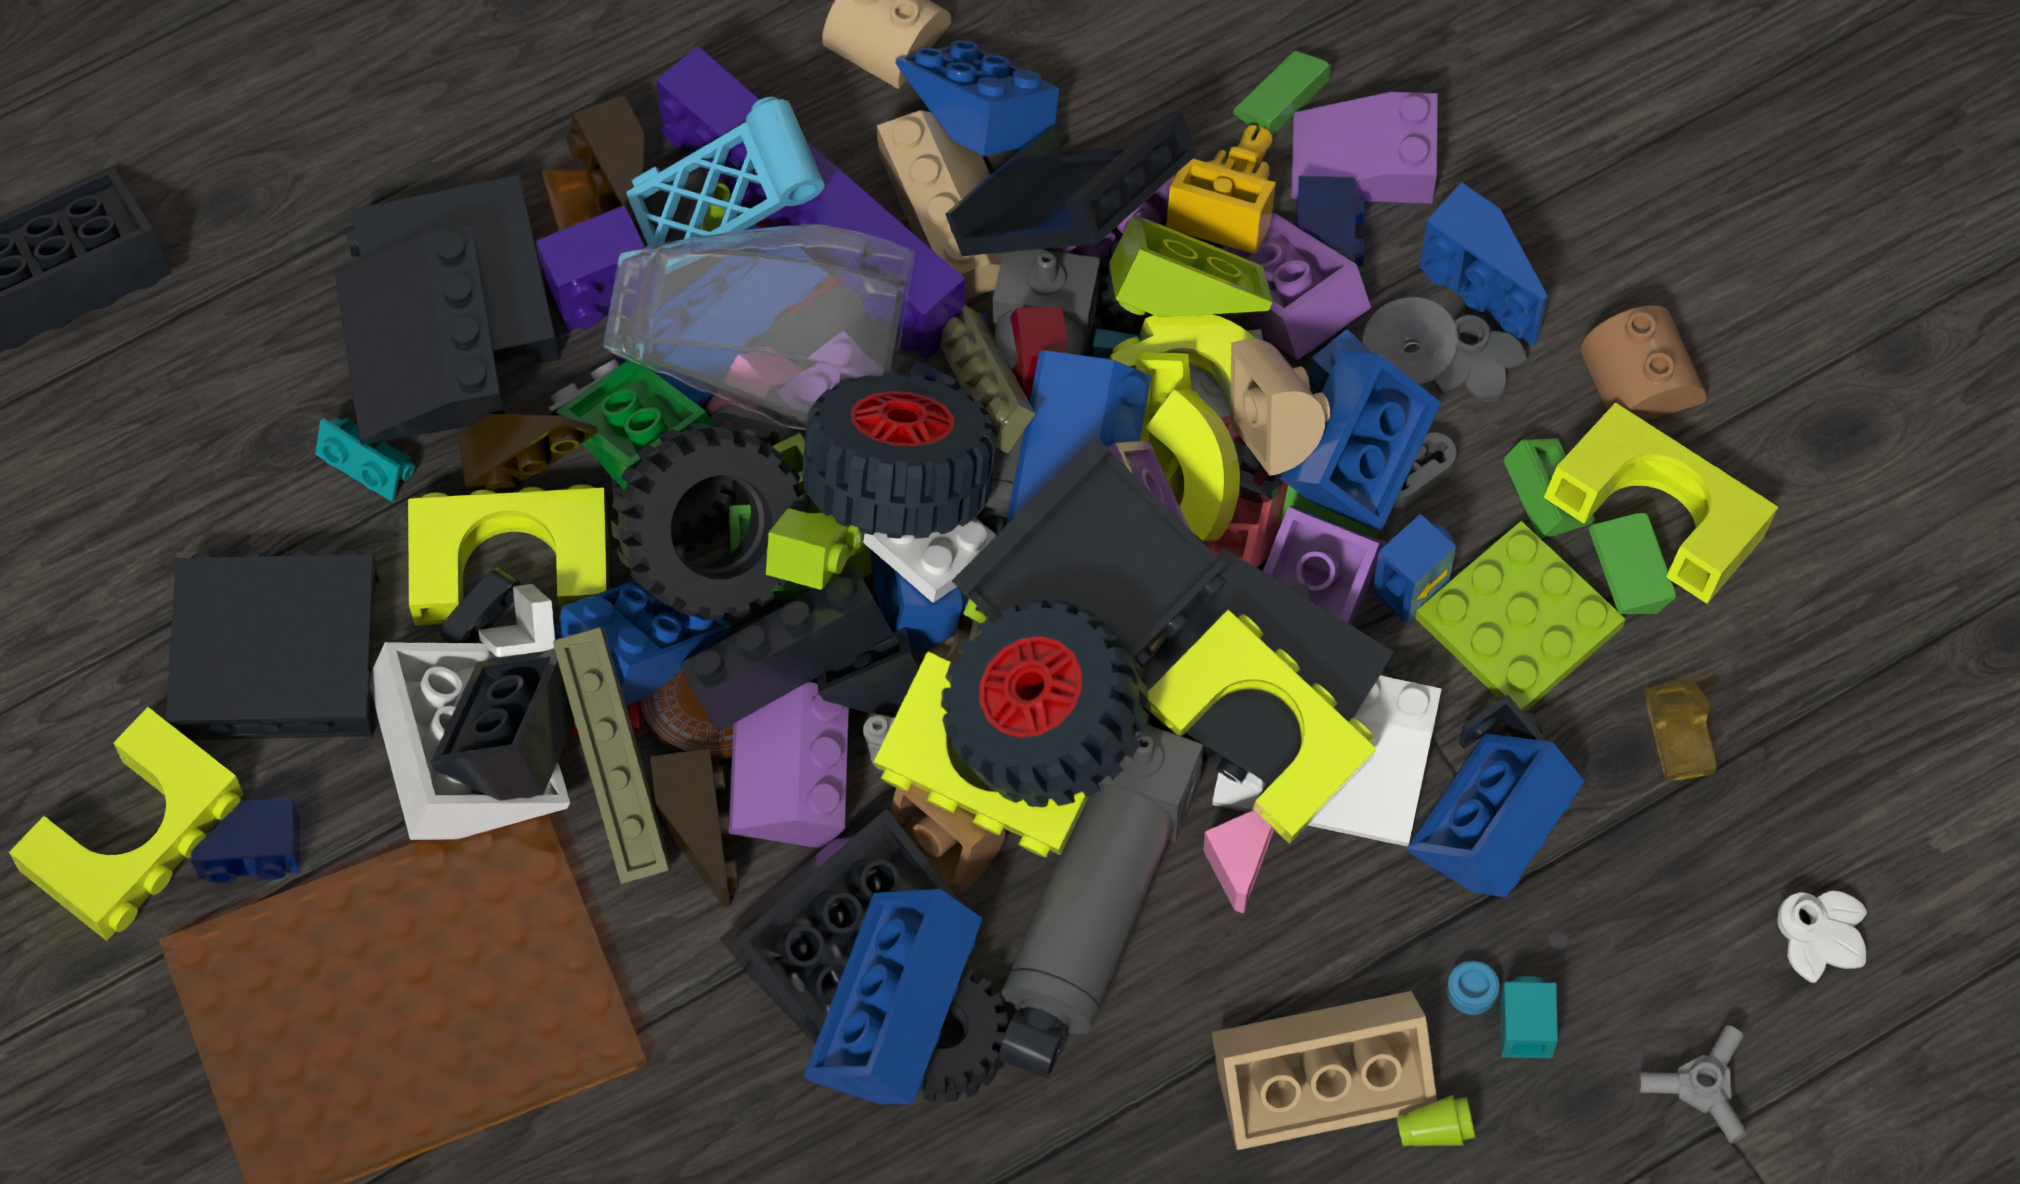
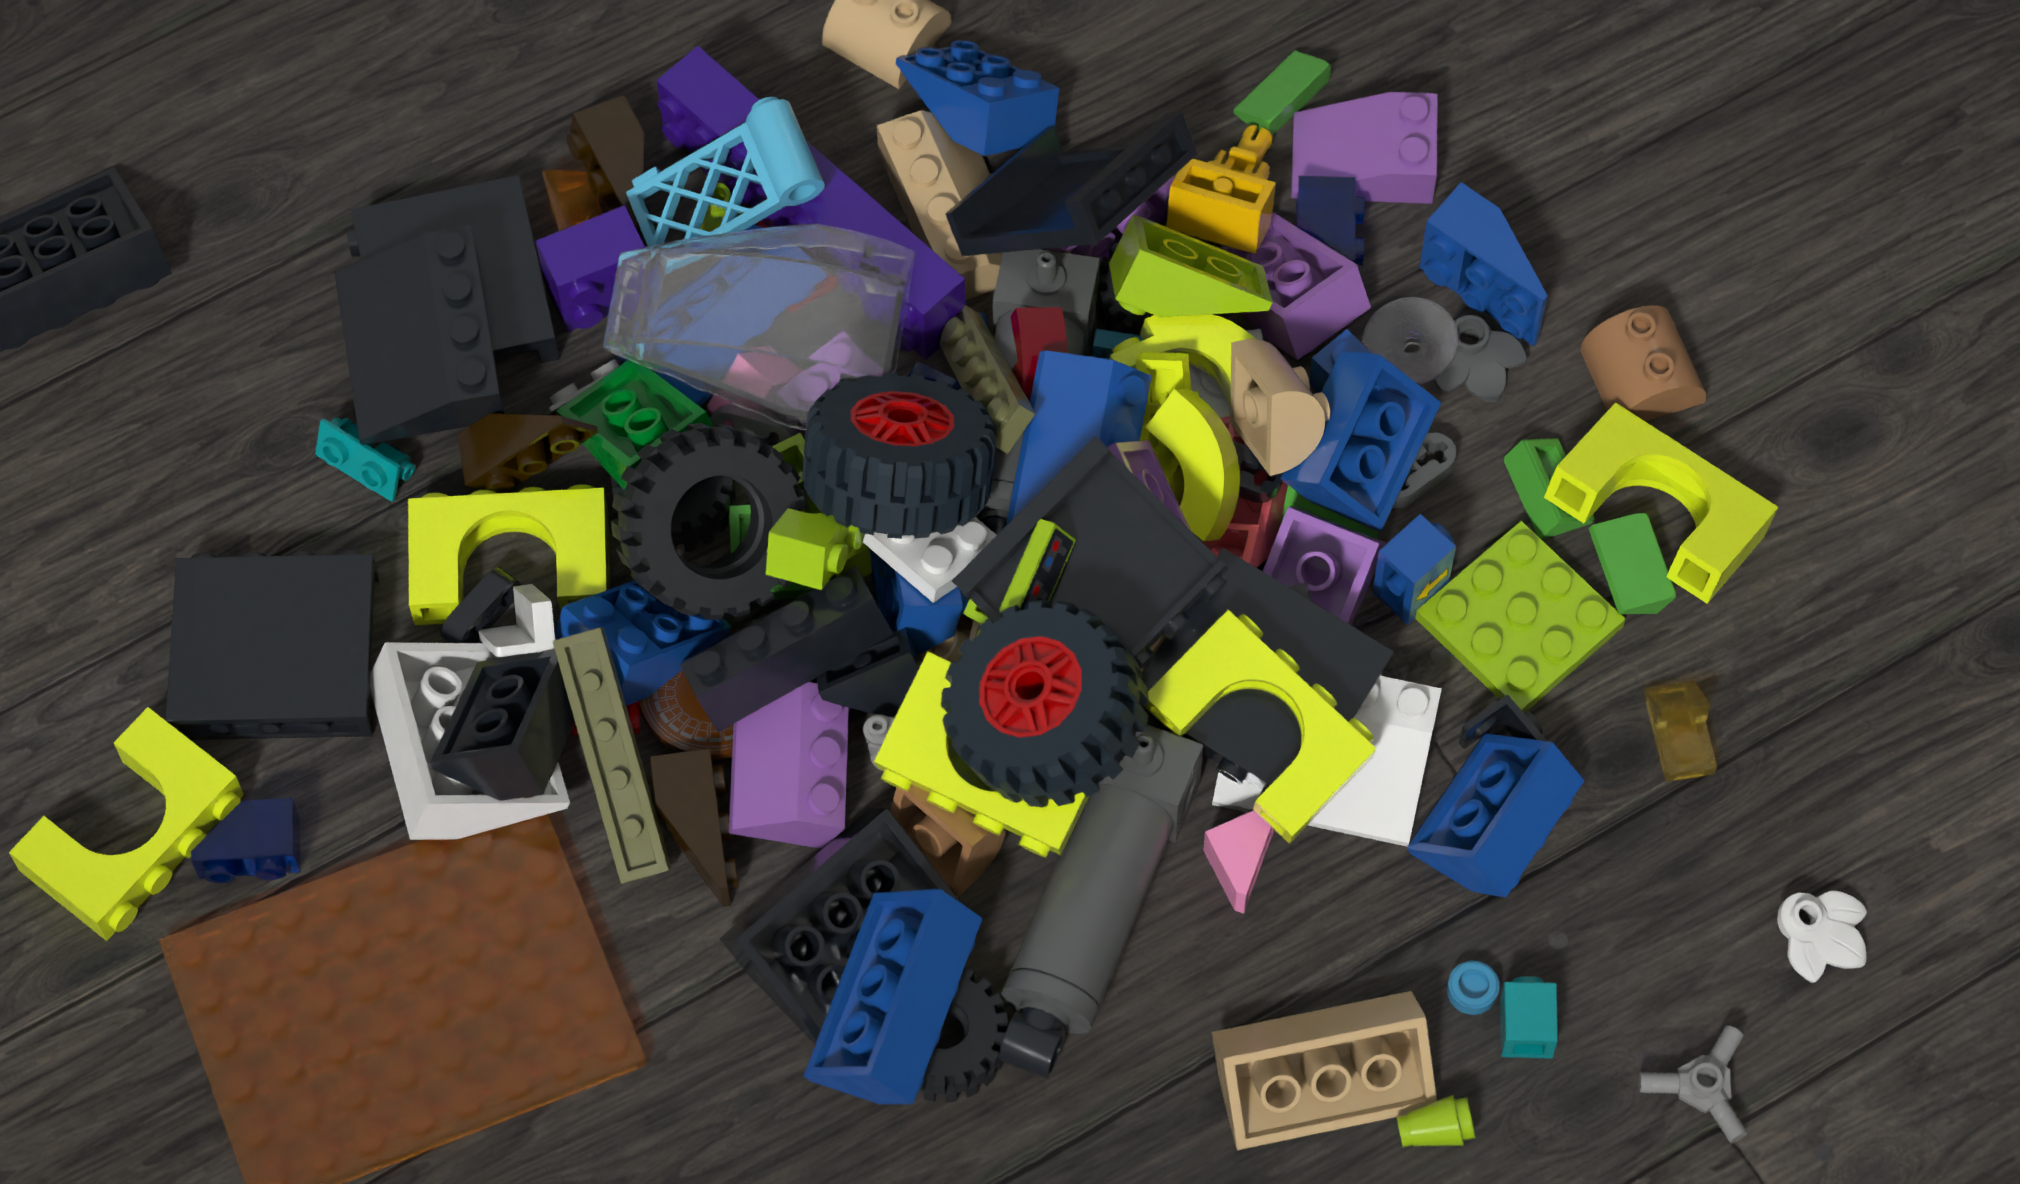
(1039, 566): none -> tile

